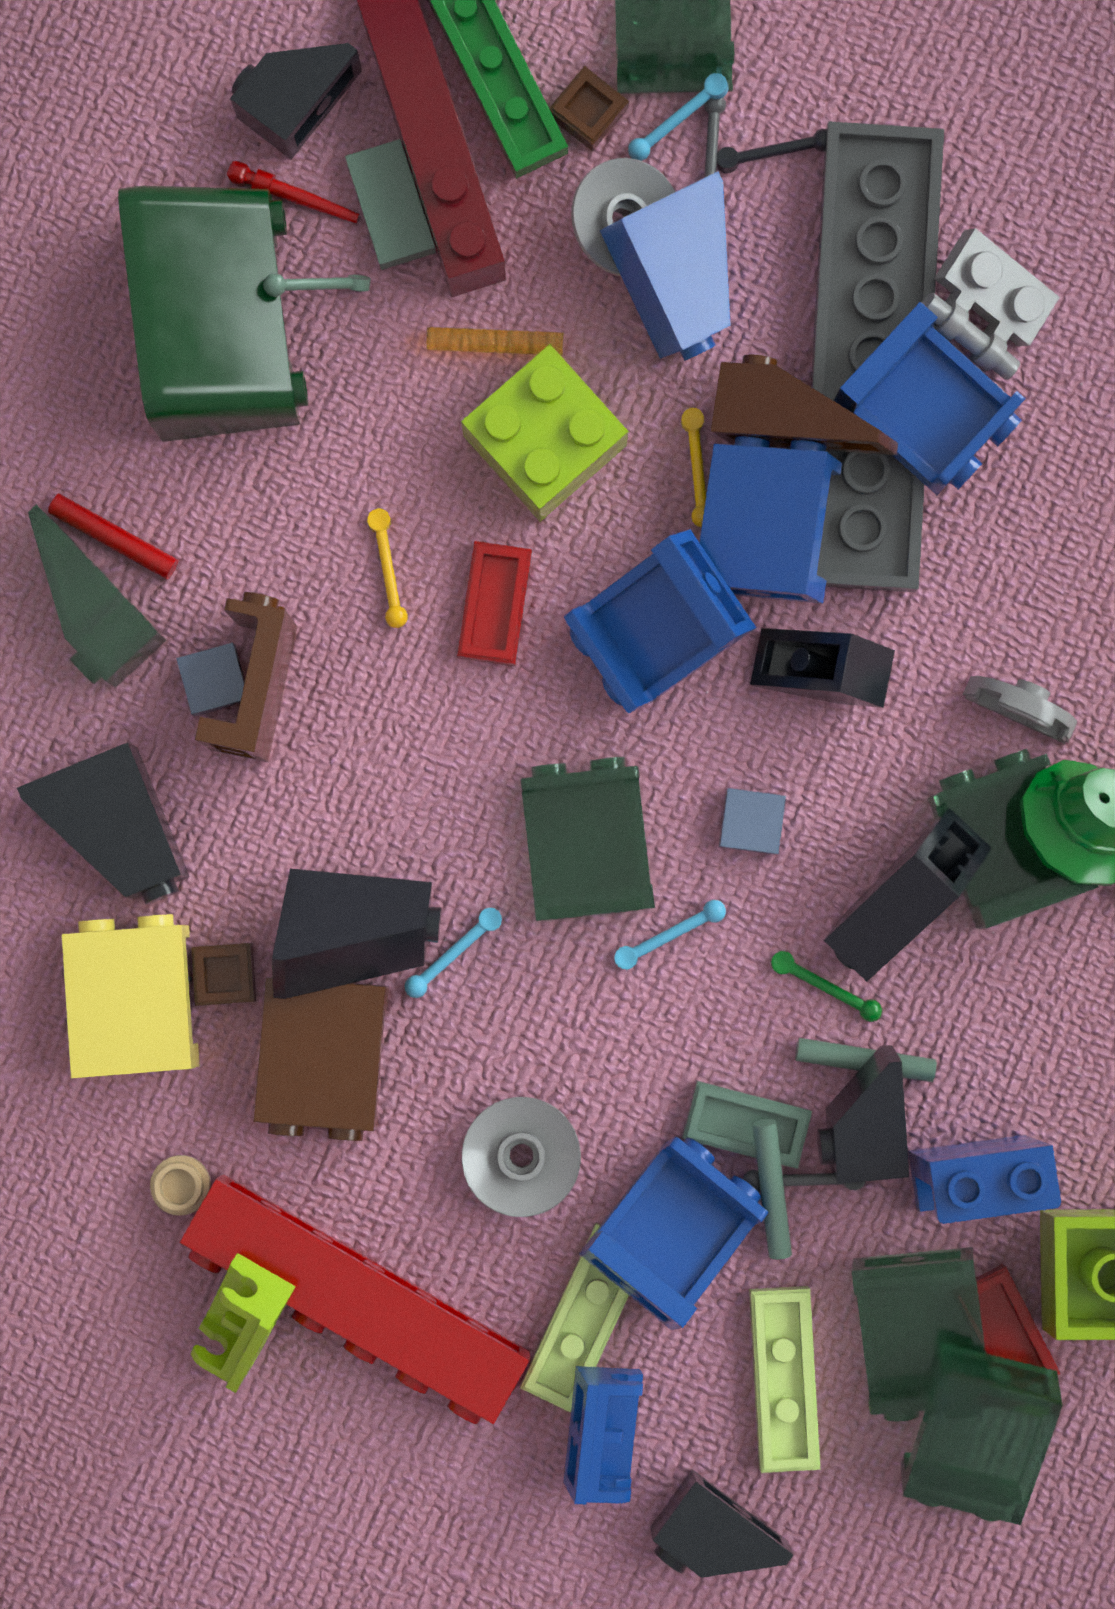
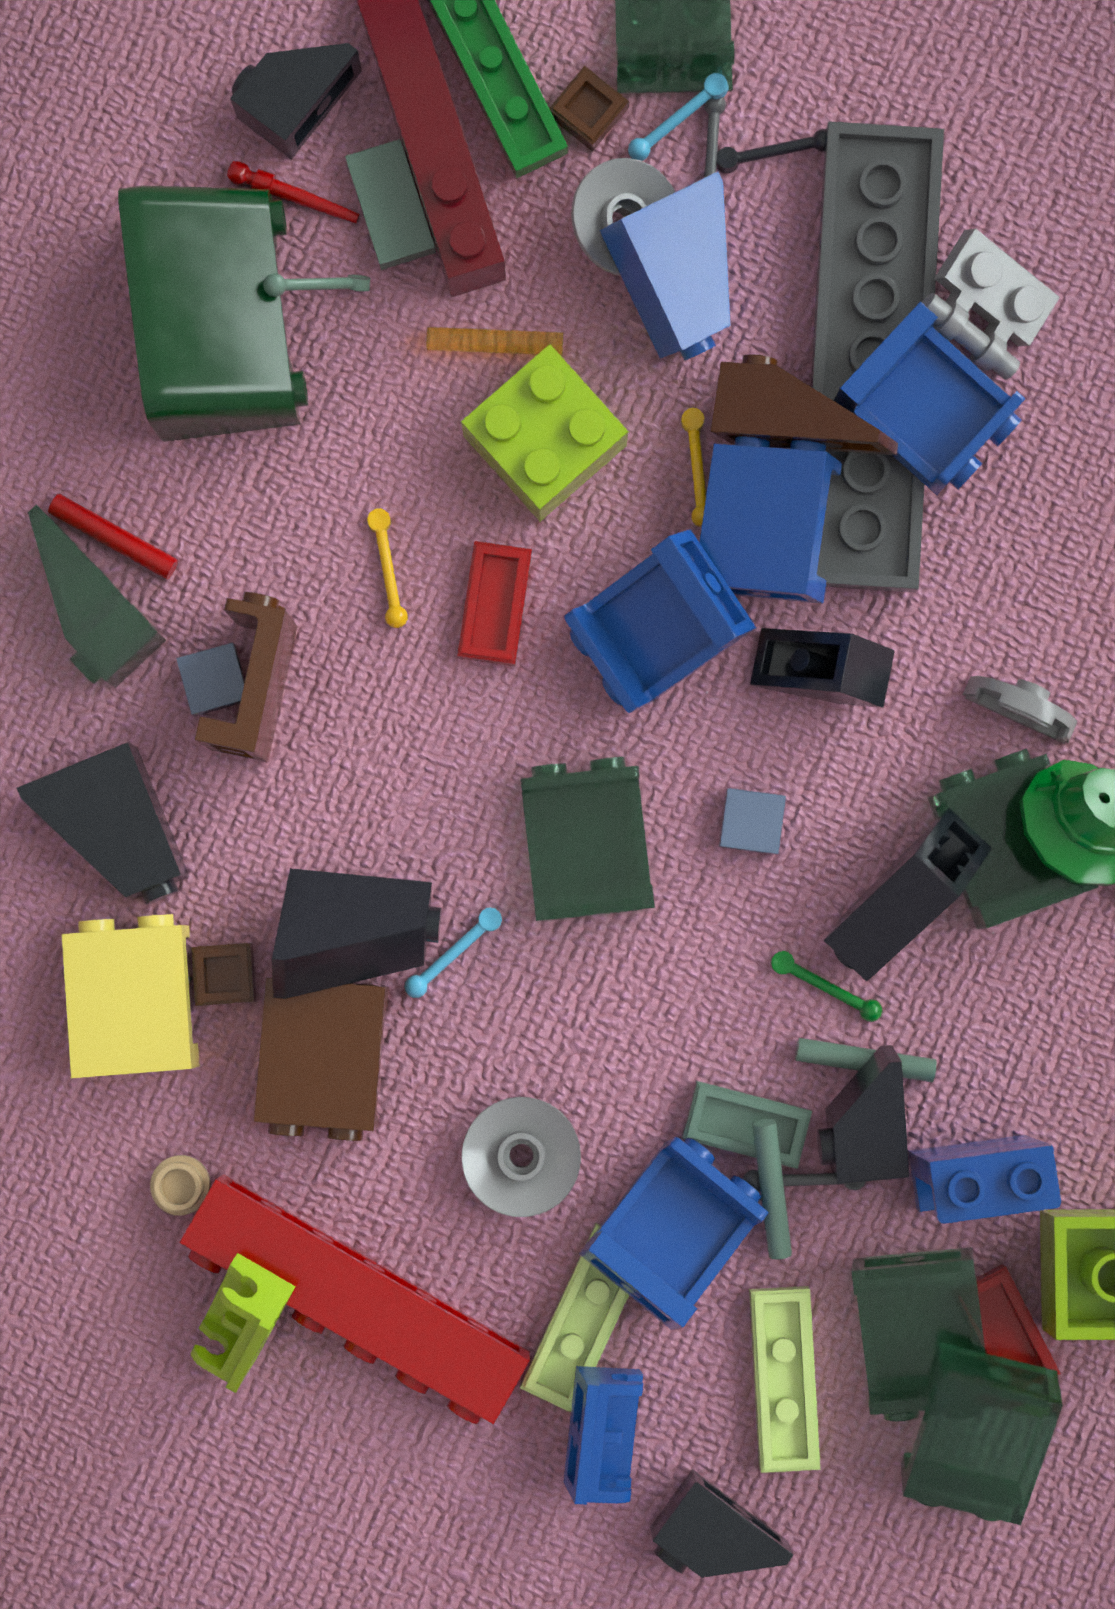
(627, 957): medium azure hinge -> none

